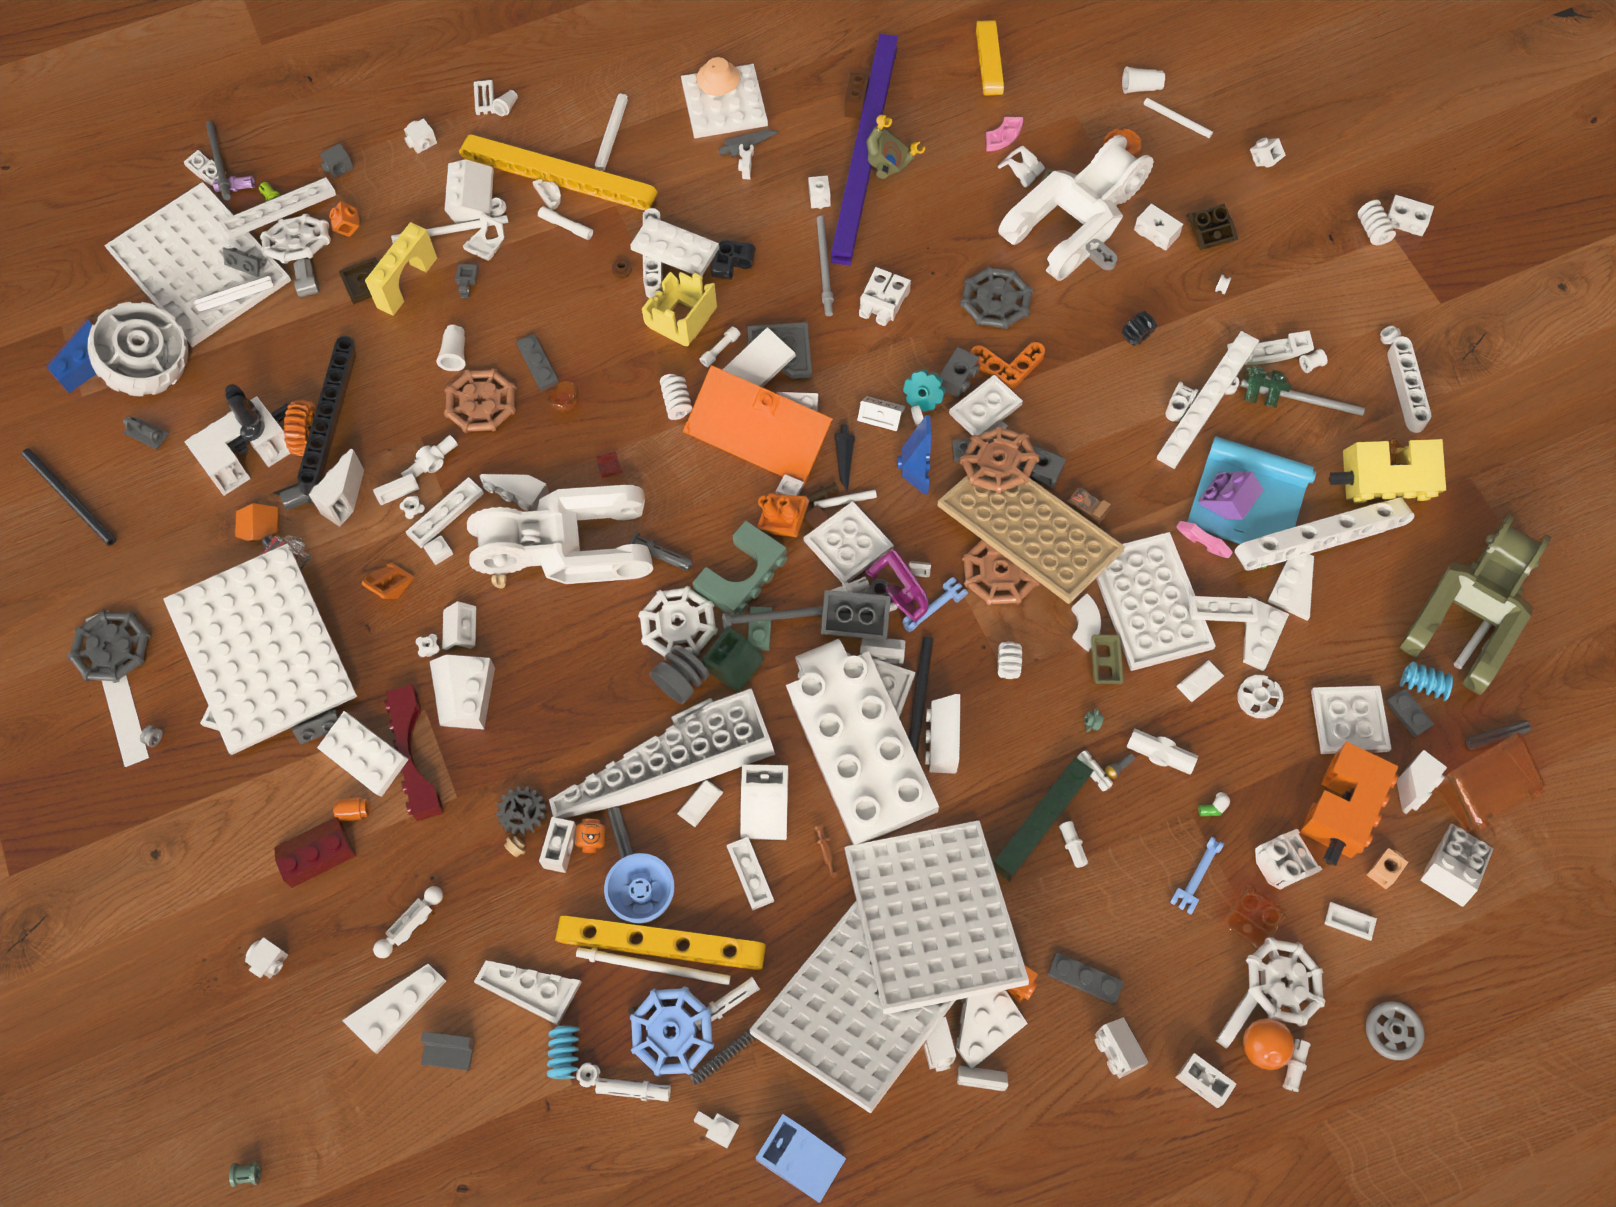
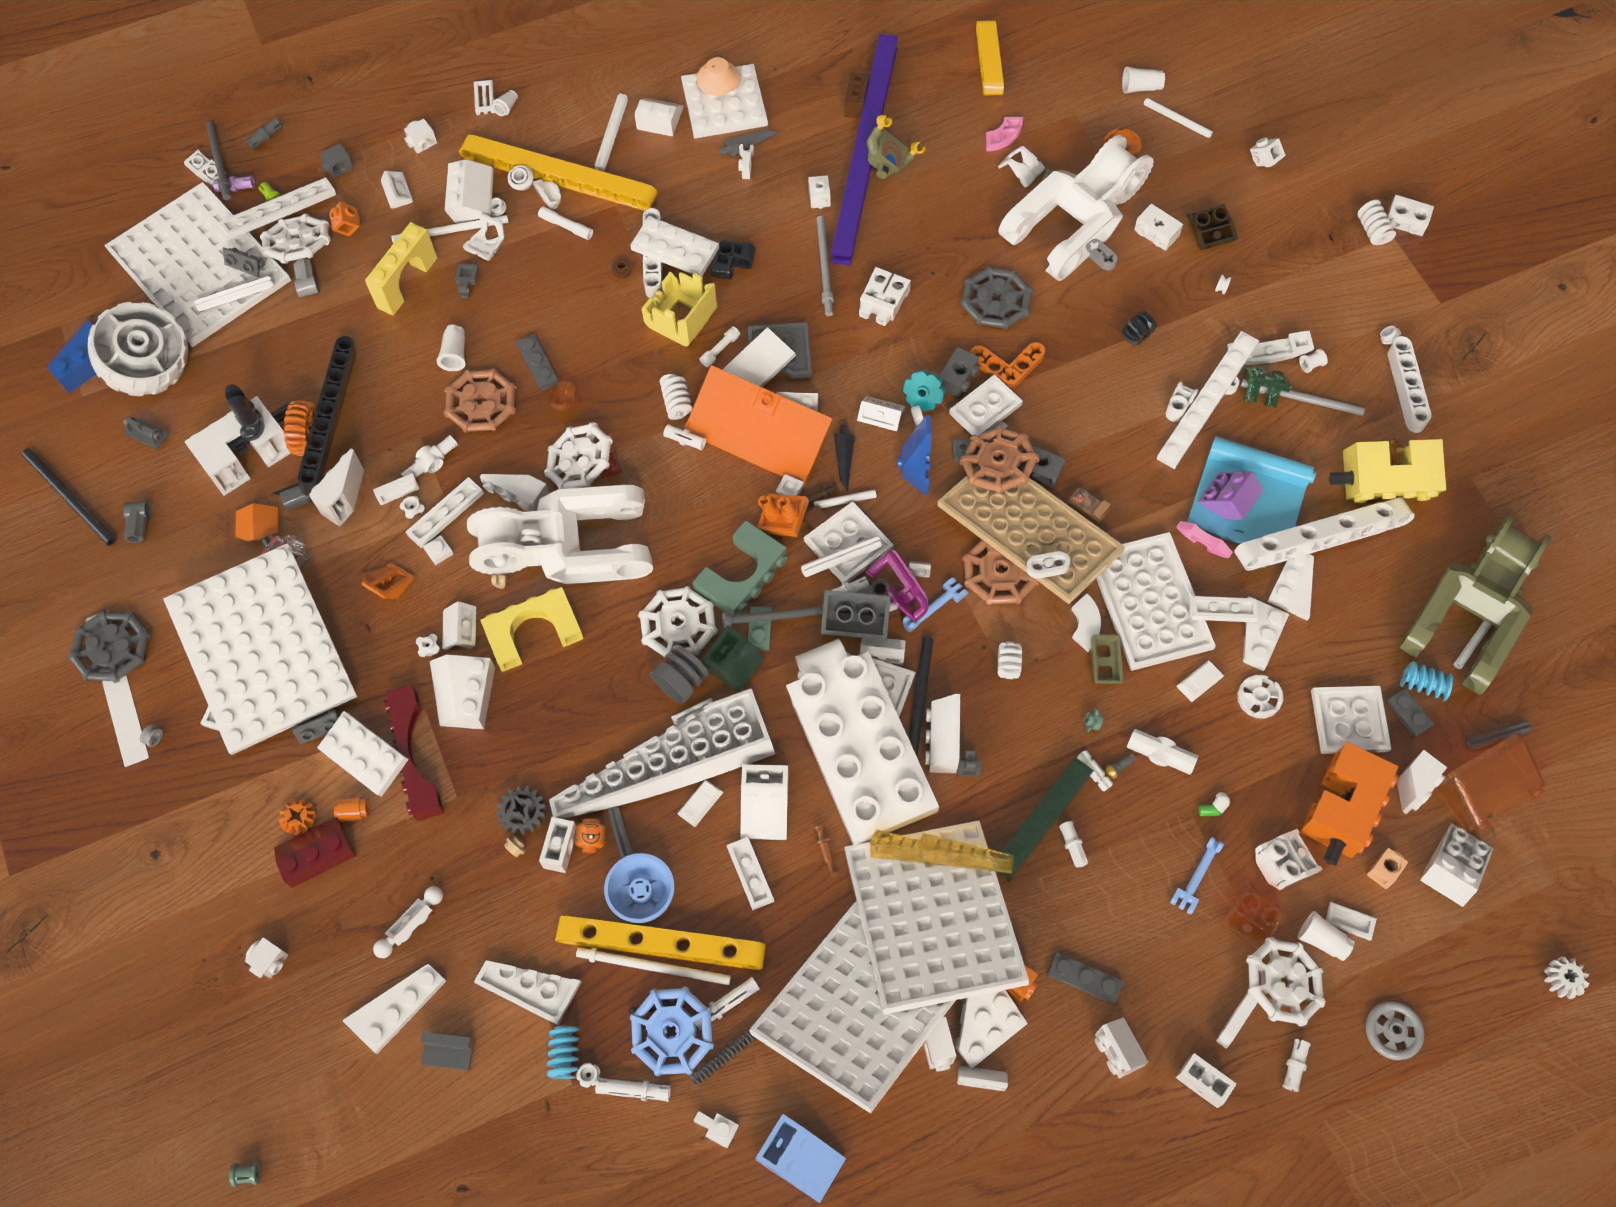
(136, 518): none -> dark grey piece
(263, 133): none -> dark grey pin
(307, 816): none -> orange gear
(355, 277): dark brown tile -> none
(396, 189): none -> white slope
(502, 626): none -> light yellow arch
(520, 177): none -> white cone
(570, 452): none -> white plate
(657, 116): none -> white slope
(663, 553): dark grey pin -> none
(697, 441): none -> white pin
(841, 556): none -> white axle
(938, 851): none -> clear yellow slope
(968, 766): none -> dark grey plate
(1047, 564): none -> white plate
(1268, 1044): orange piece -> none
(1325, 937): none -> white plant
(1559, 970): none -> white gear

